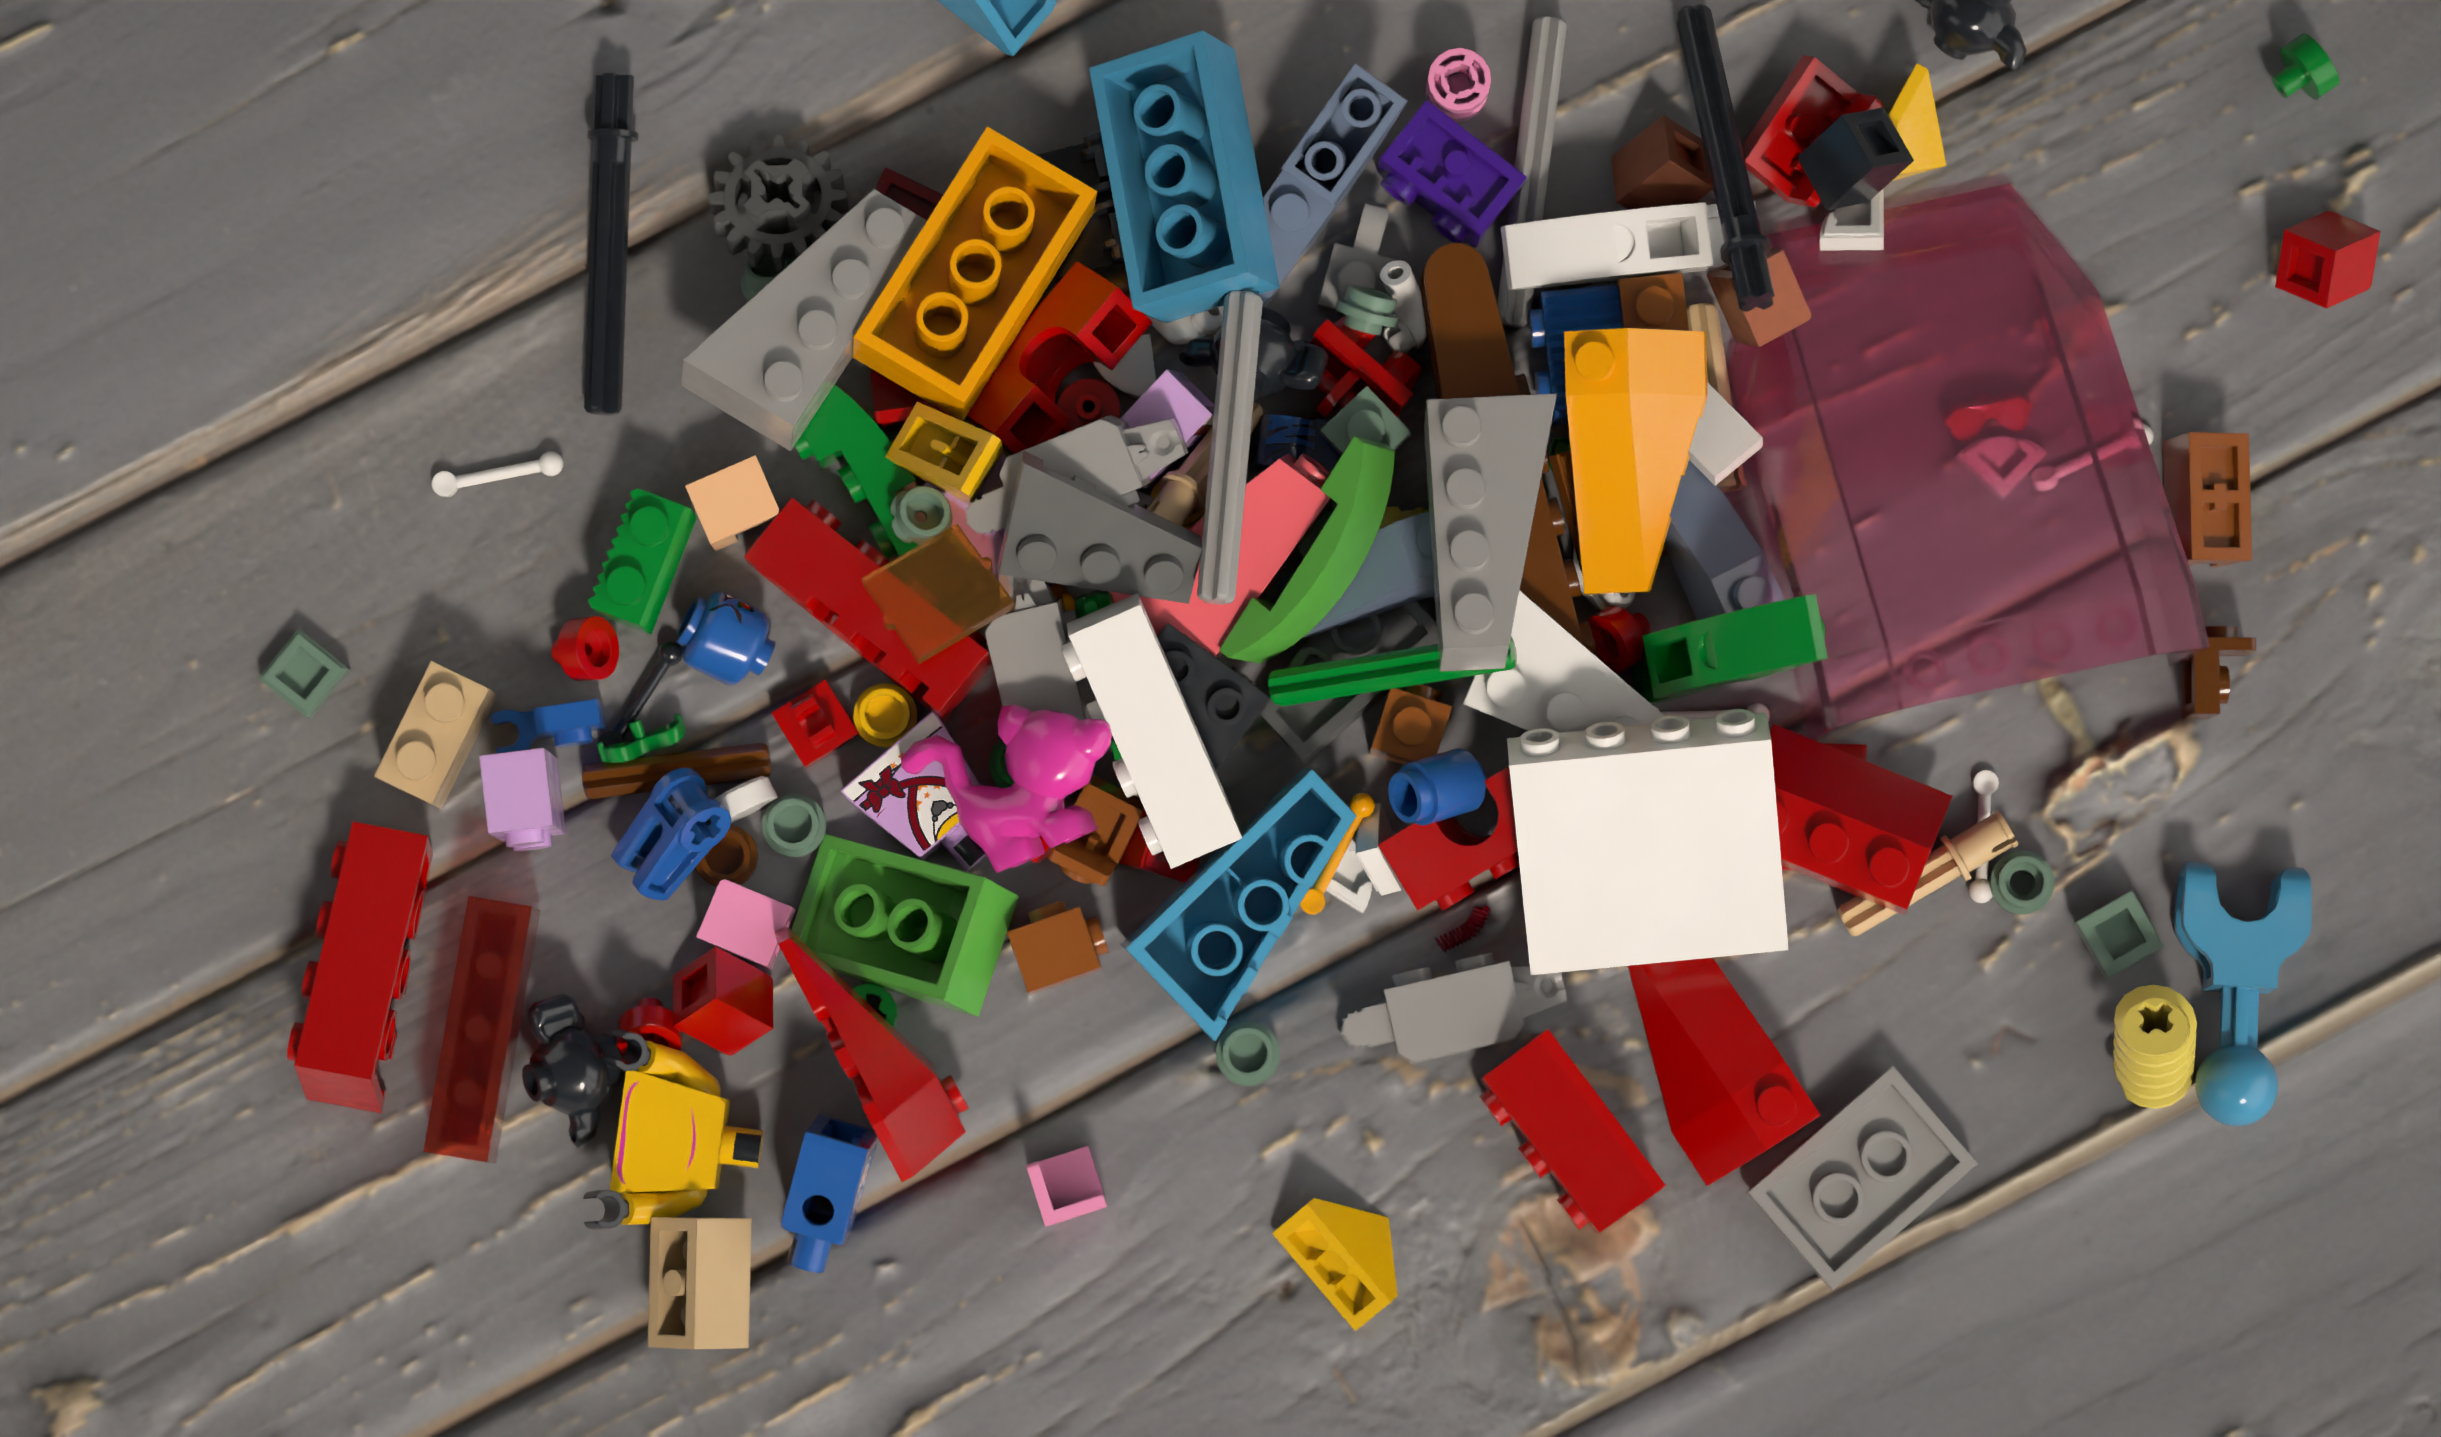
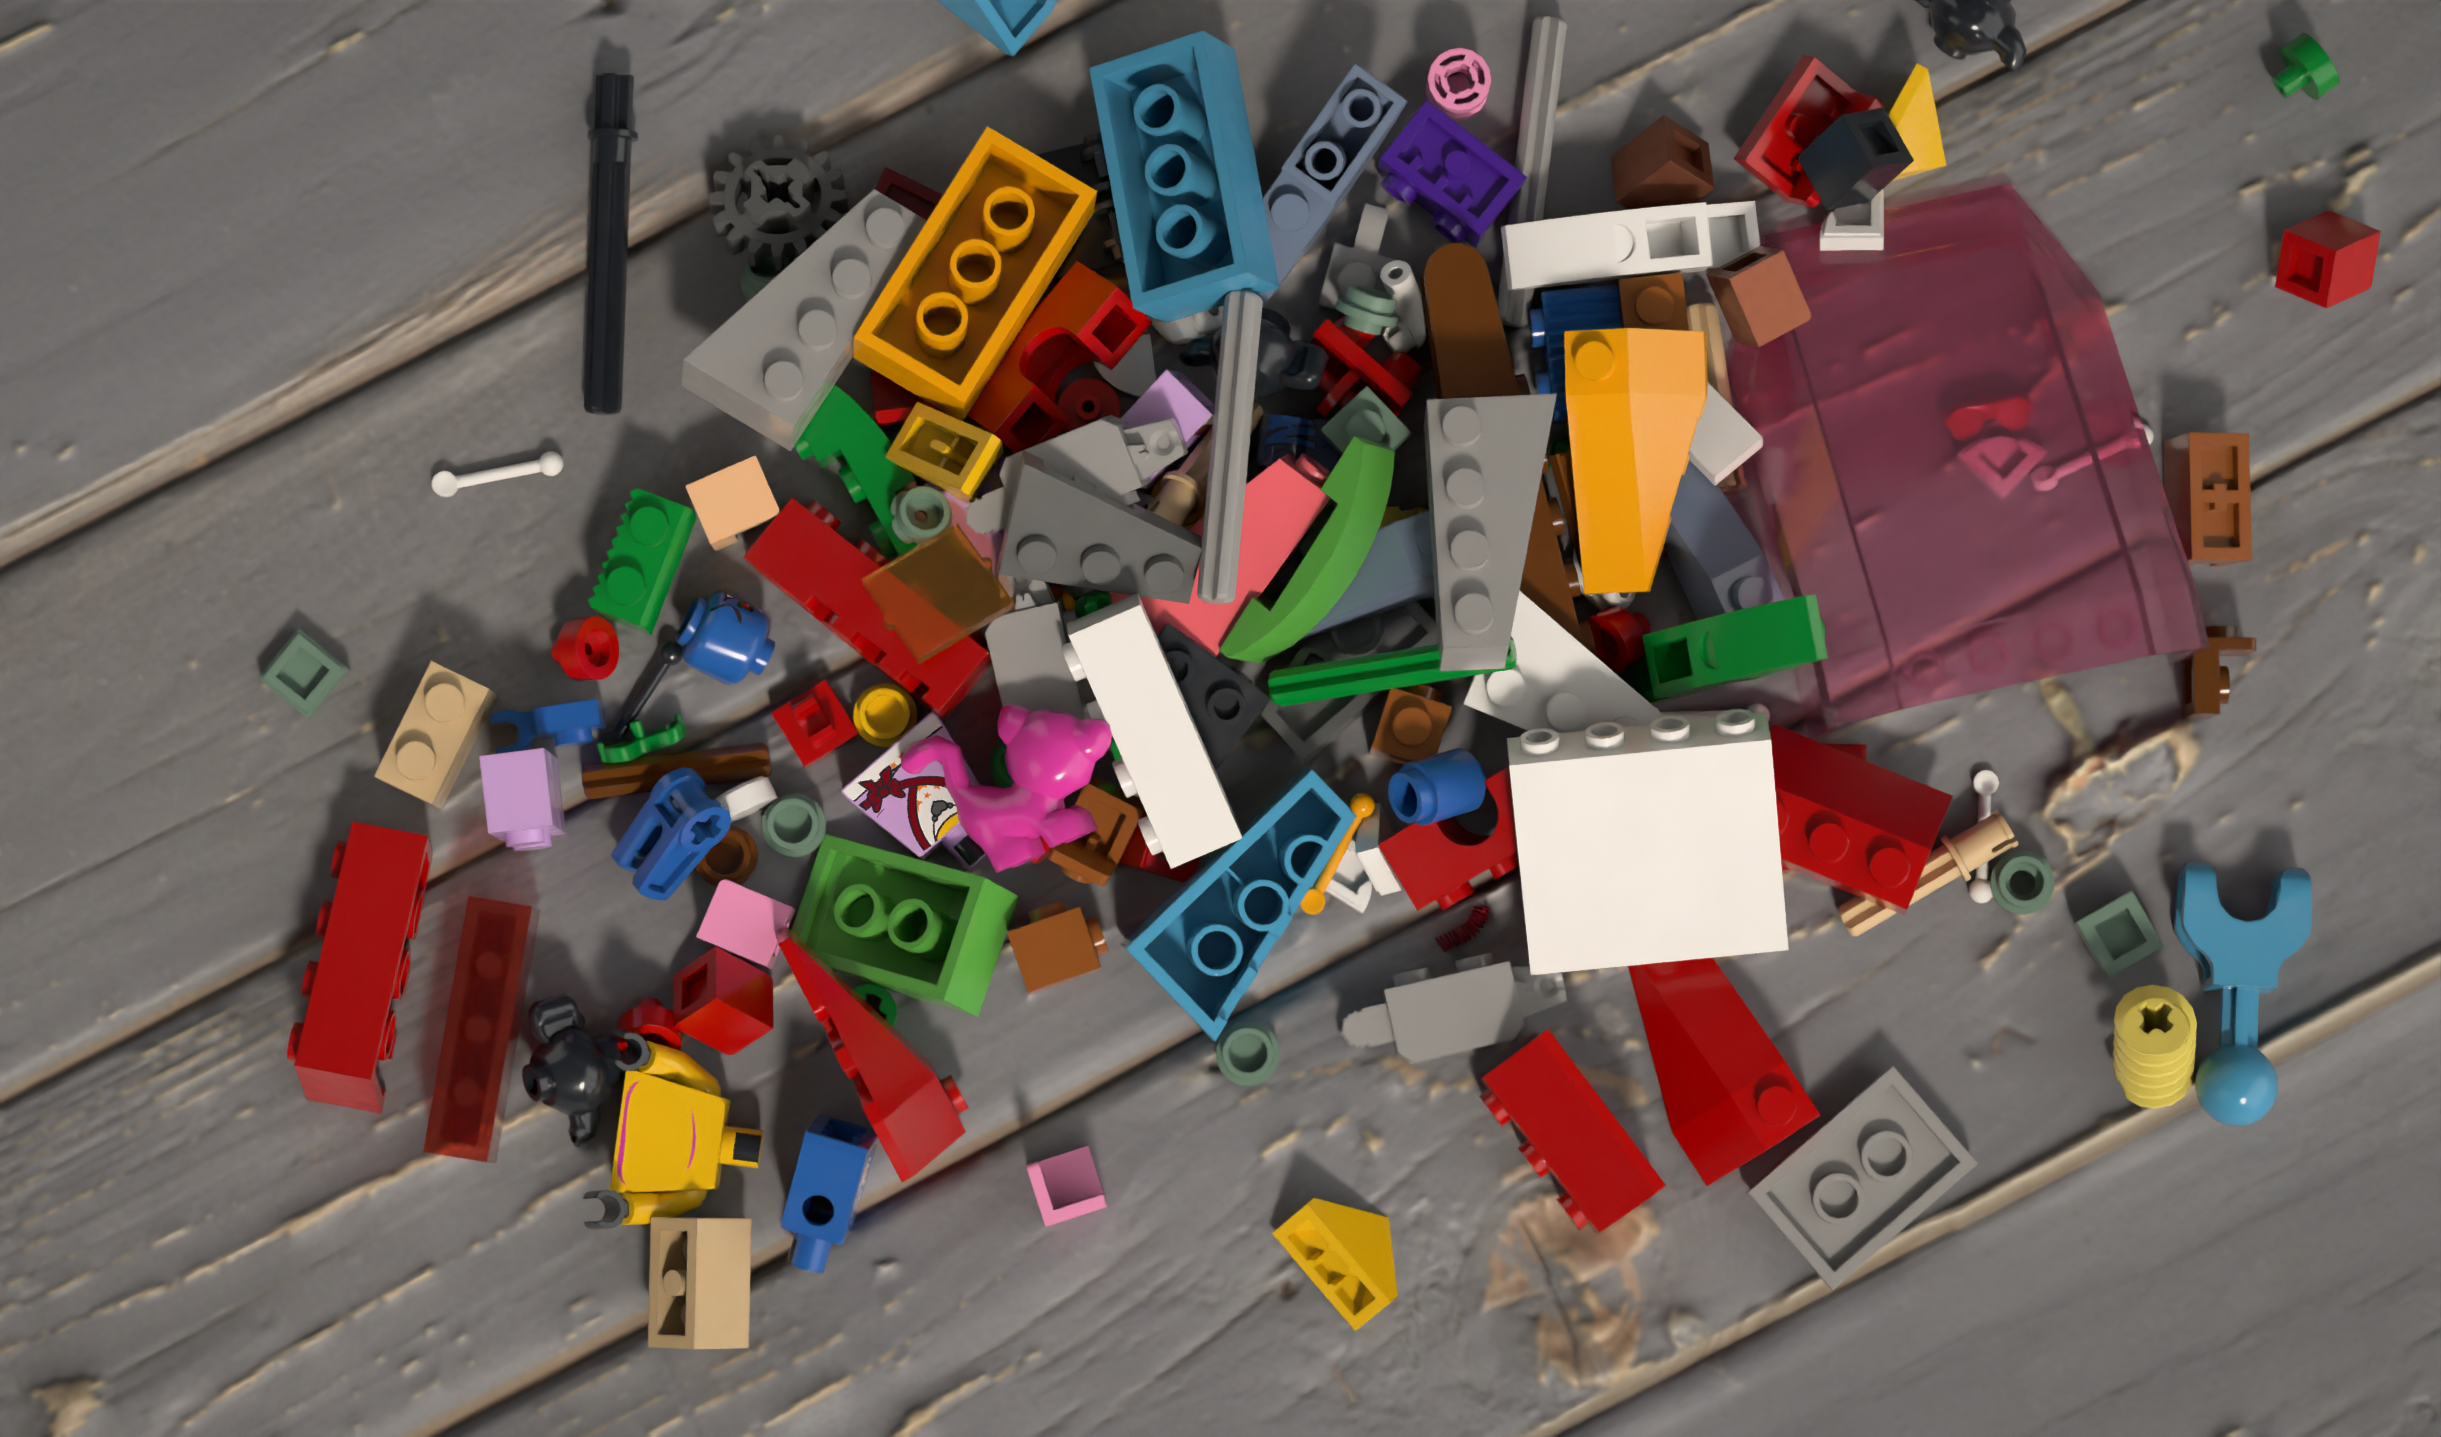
(1743, 244): black axle -> none

